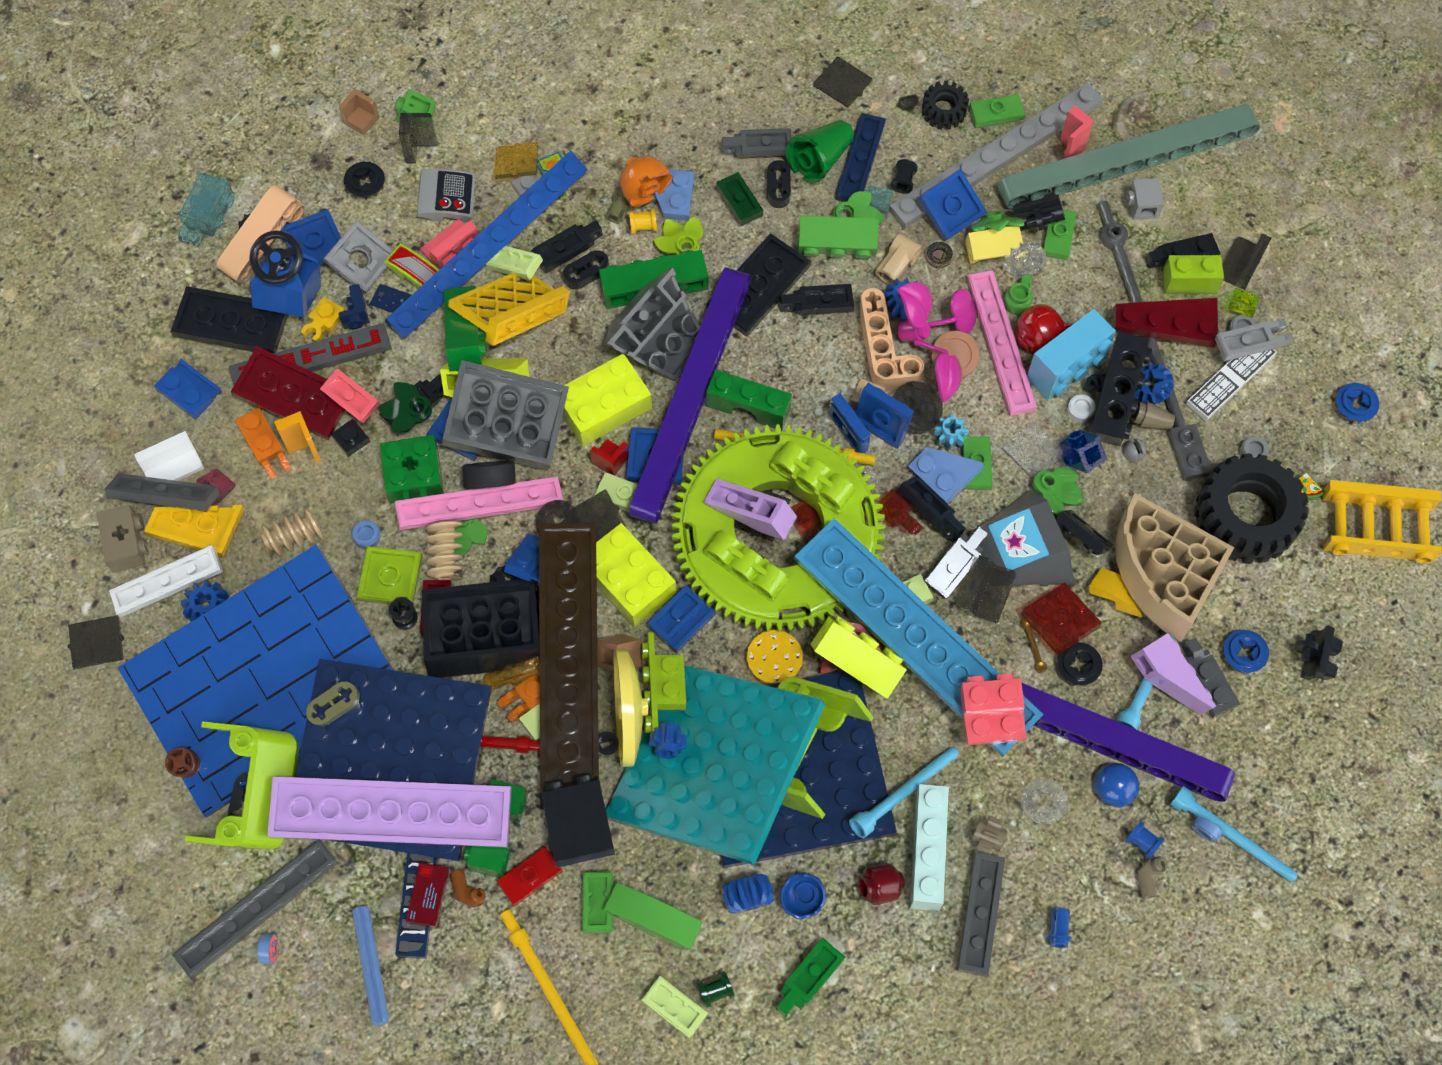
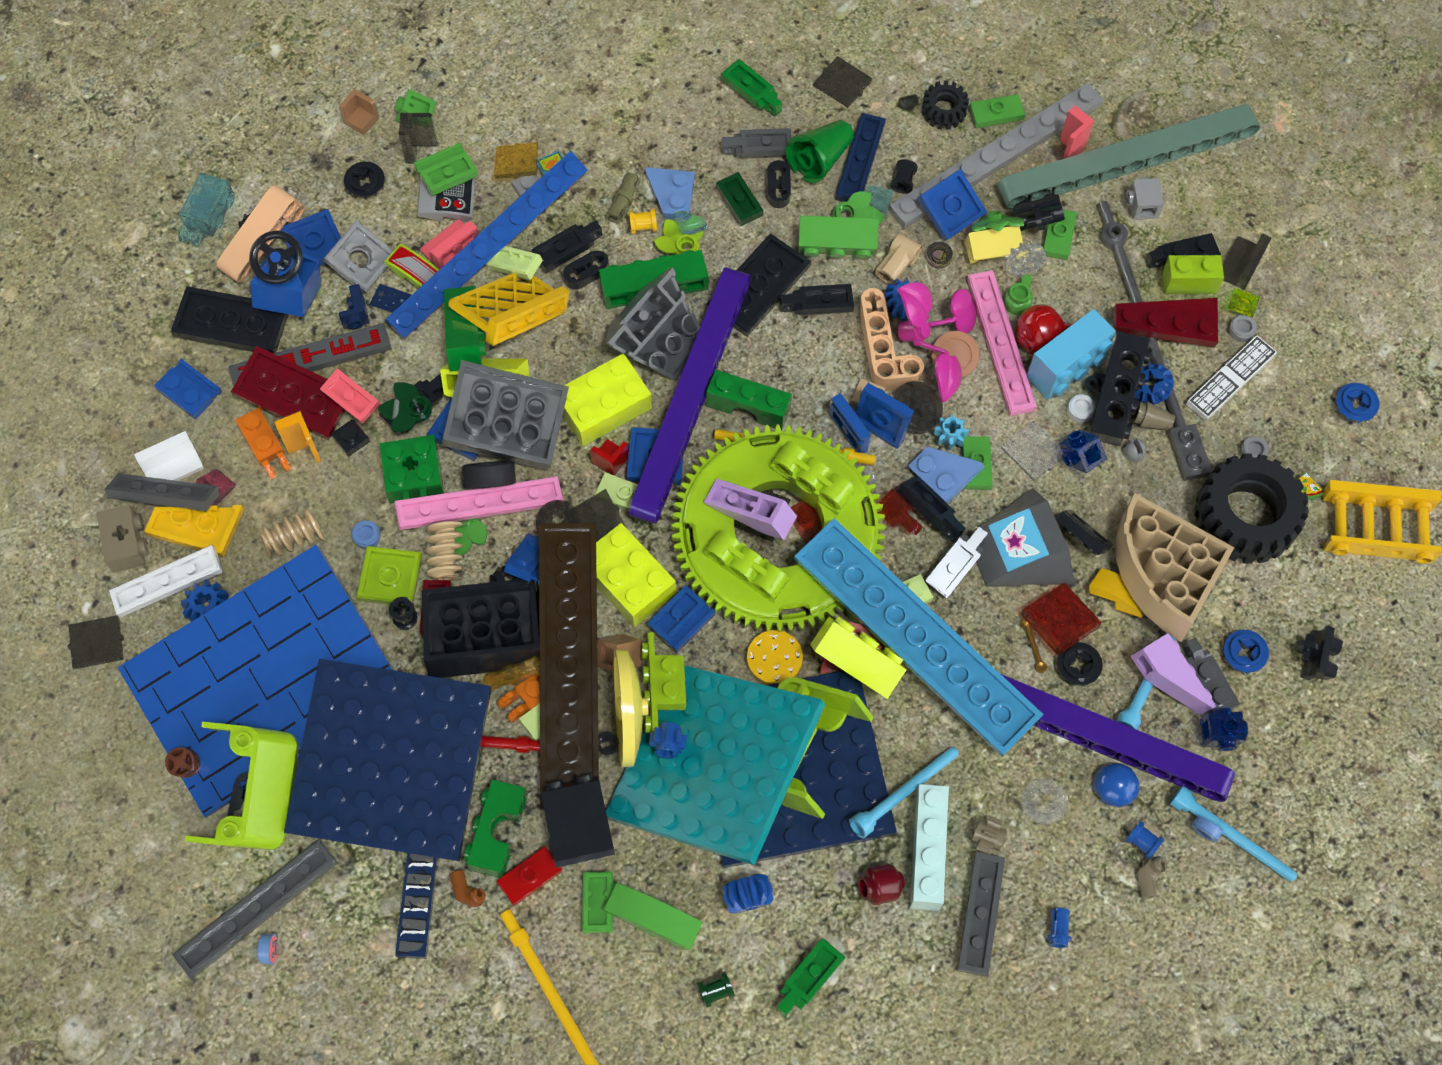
(323, 317): yellow plate -> none
(328, 698): olive beam -> none
(370, 966): medium blue axle -> none
(390, 811): lavender plate -> none
(427, 895): dark red tile -> none
(445, 169): none -> bright green plate
(643, 178): orange cylinder -> none
(674, 1007): yellowish green plate -> none
(689, 223): none -> clear light blue tile
(752, 87): none -> green hinge
(803, 895): blue hair -> none
(987, 590): clear smoke panel -> none
(993, 710): coral plate -> none
(1061, 489): bright green plate -> none
(1223, 729): none -> clear blue brick
(1252, 339): light grey hinge -> none

